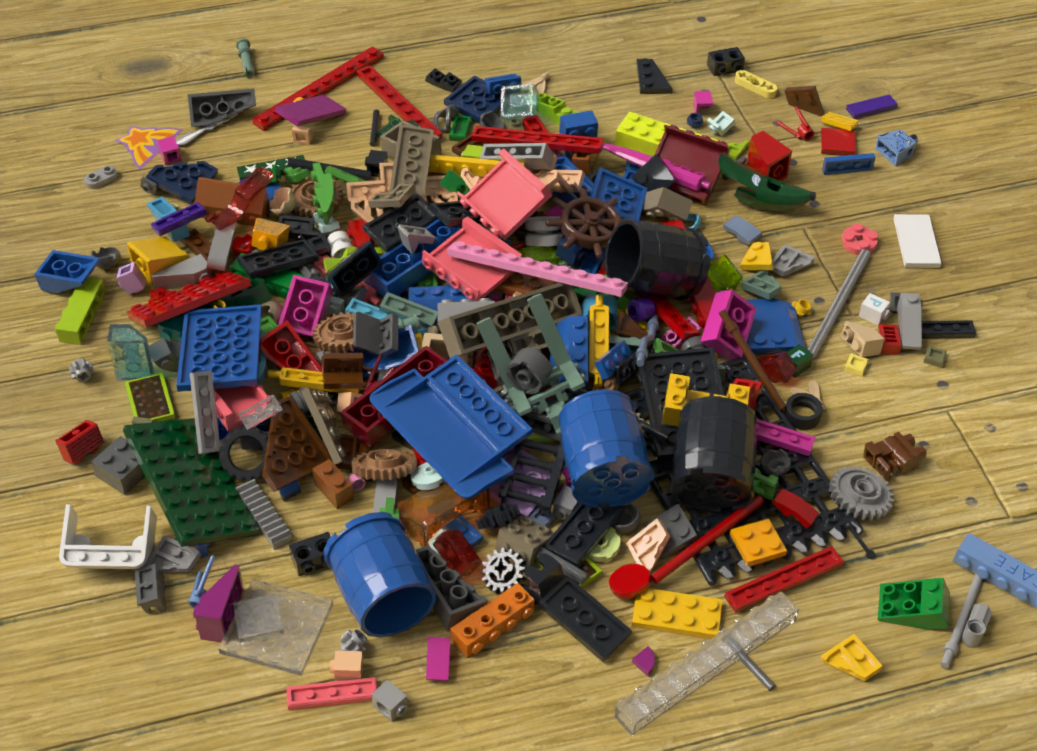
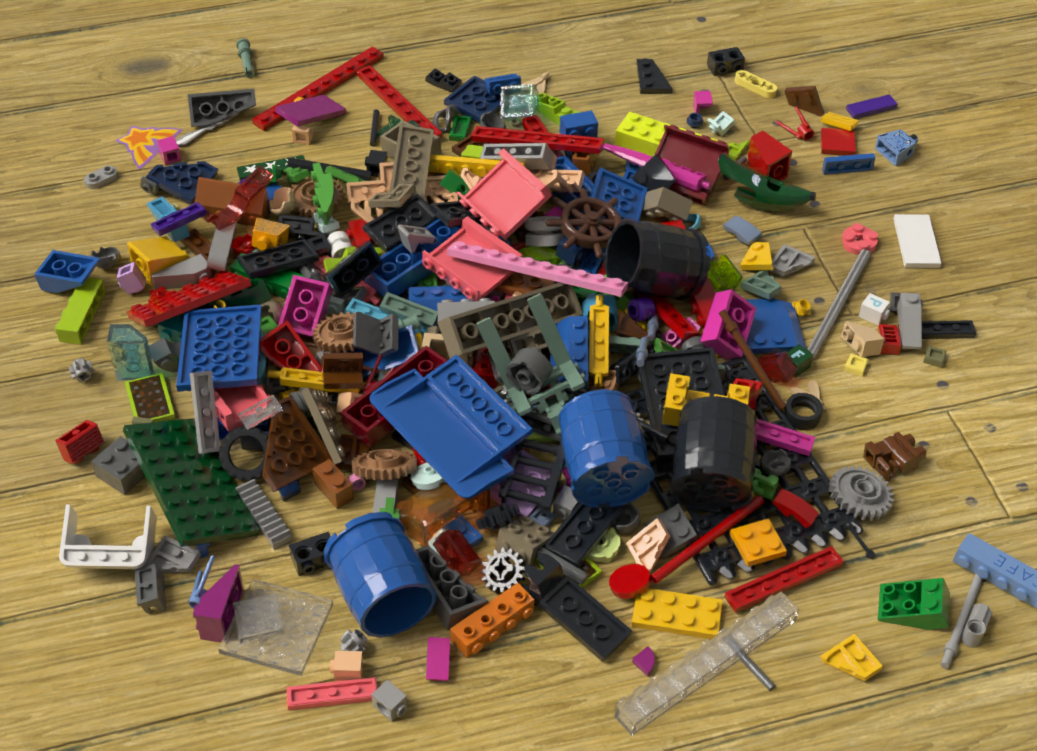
(274, 386): none -> dark grey tile
(608, 362): blue plate -> none

